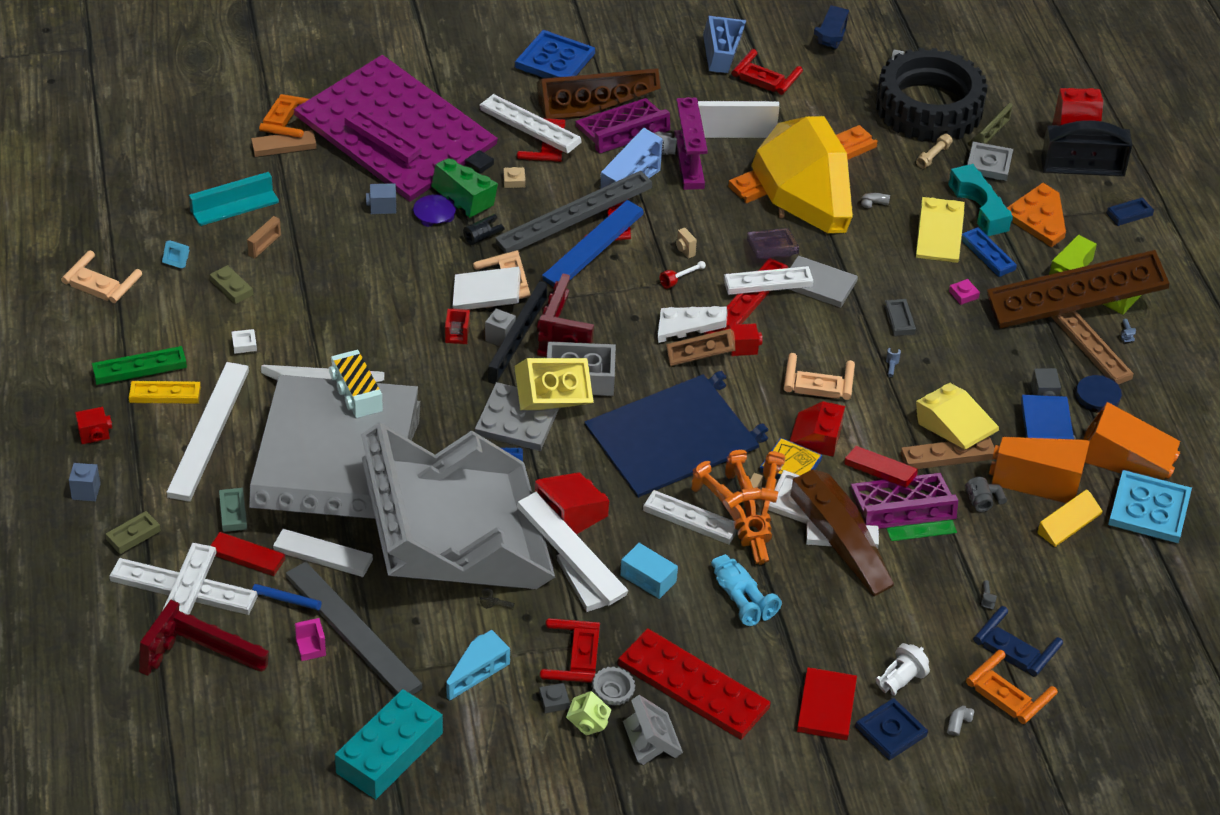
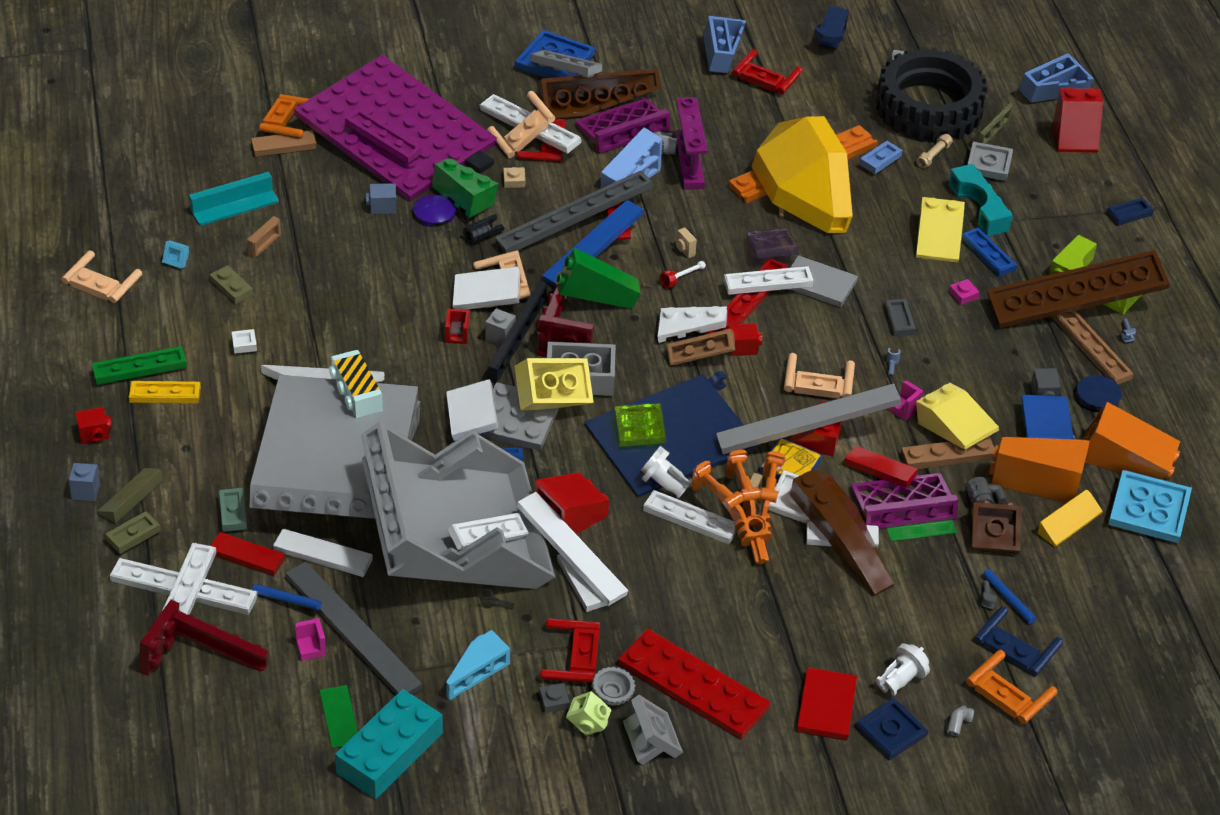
(131, 494): none -> olive slope
(207, 432): white tile -> none
(338, 715): none -> green sticker
(468, 532): none -> white tile
(472, 409): none -> white tile
(526, 129): none -> light nougat plate
(564, 62): none -> light grey plate
(596, 281): none -> green slope
(640, 424): none -> clear neon green plate
(649, 570): medium azure panel -> none
(665, 473): none -> white piece
(736, 583): medium azure piece -> none
(738, 118): white tile -> none
(808, 418): none -> light grey tile
(868, 199): light grey arm -> none
(880, 157): none -> medium blue plate
(908, 396): none -> dark pink panel
(995, 527): none -> reddish brown plate
(1009, 596): none -> blue bar
(1040, 214): orange plate -> none
(1046, 80): none -> medium blue wedge
(1086, 149): black piece -> none

